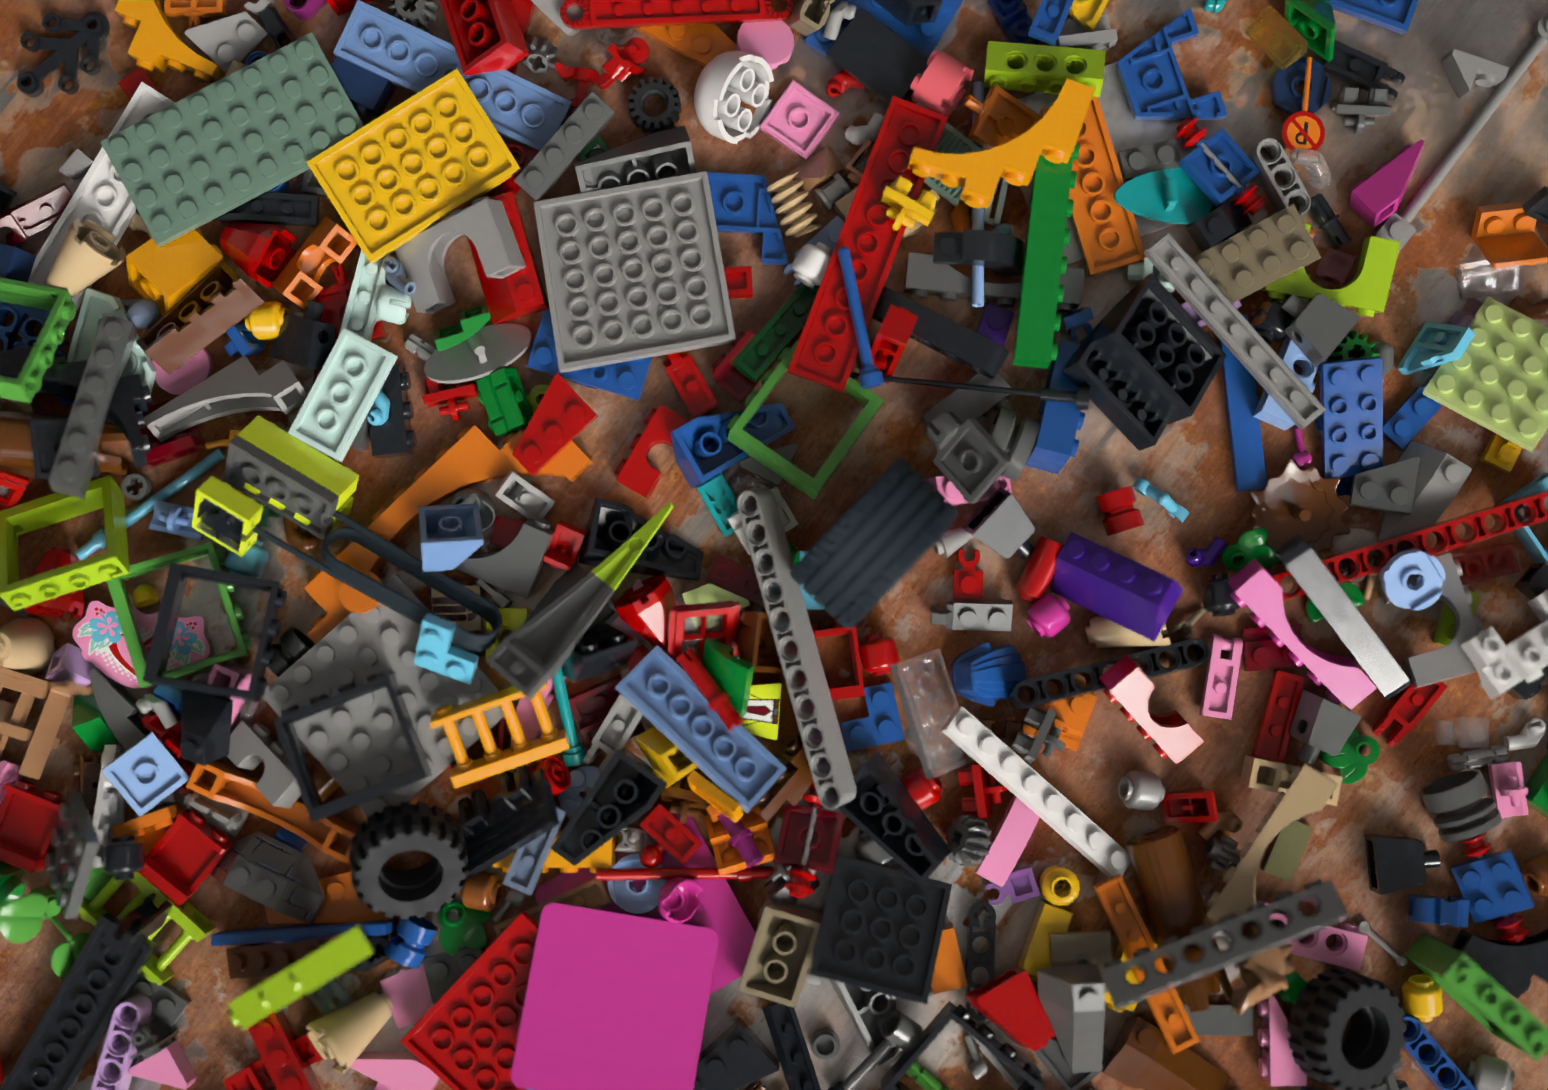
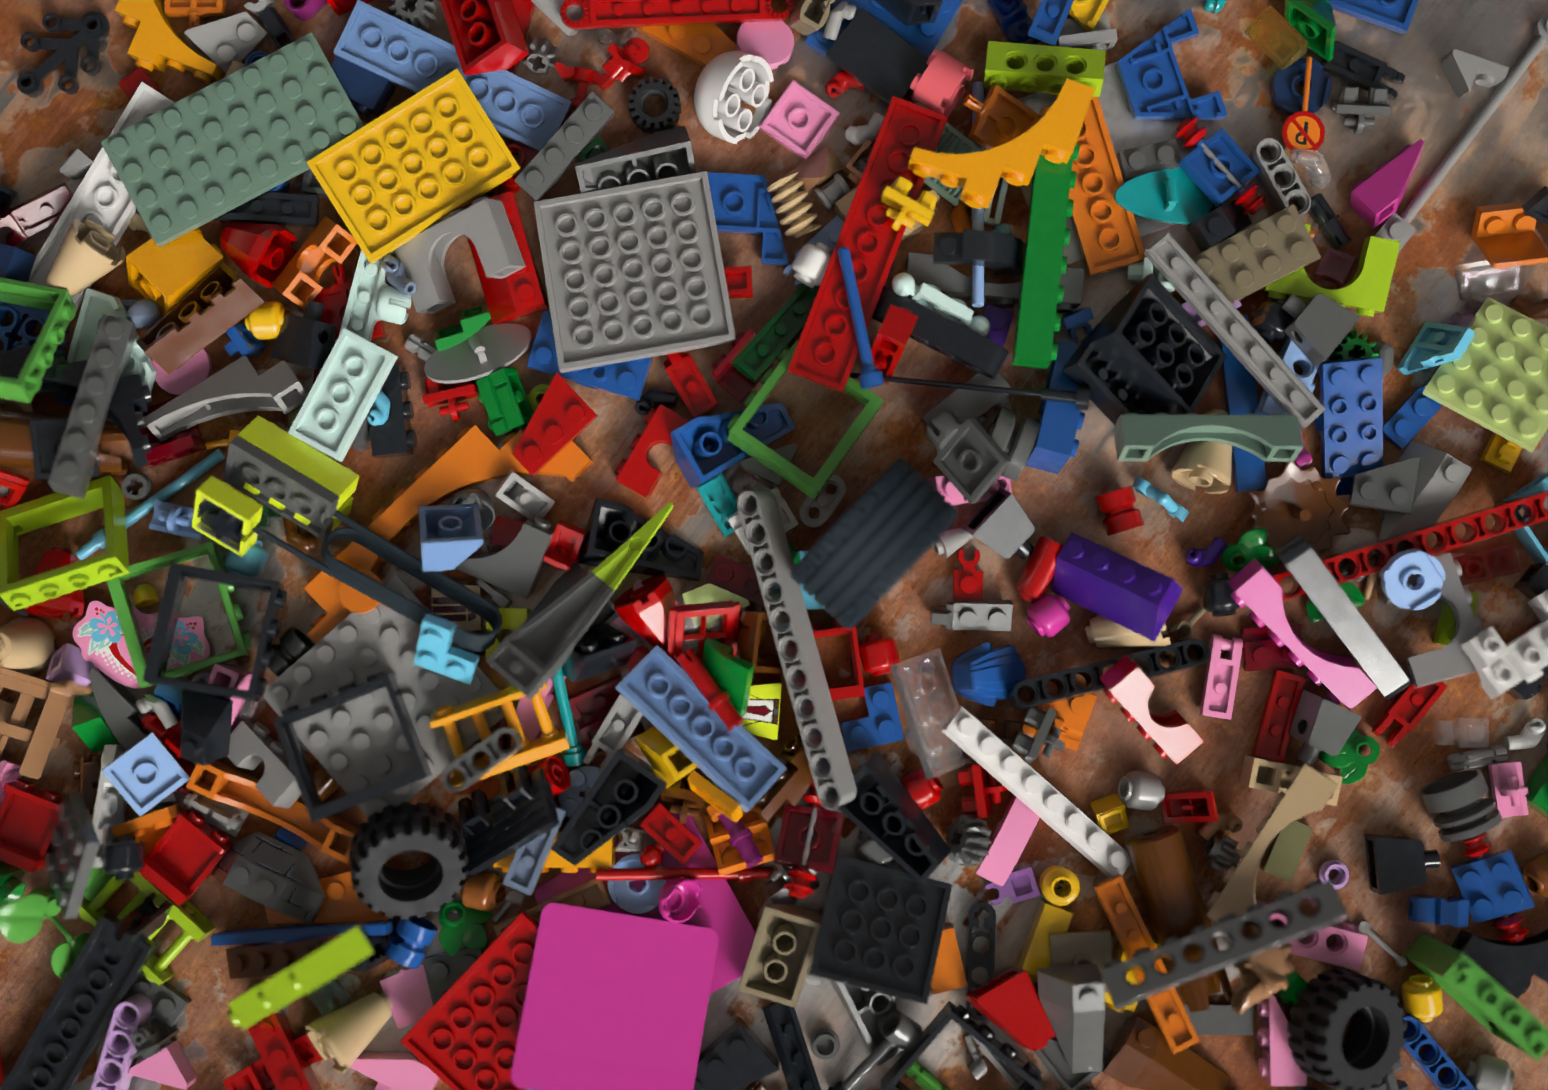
(467, 763): none -> dark grey beam
(653, 399): none -> black arm
(824, 503): none -> light grey plate
(933, 299): none -> light aqua plate
(1110, 814): none -> yellow slope
(1205, 465): none -> tan cone
(1266, 436): none -> sand green arch
(1342, 873): none -> lavender plate

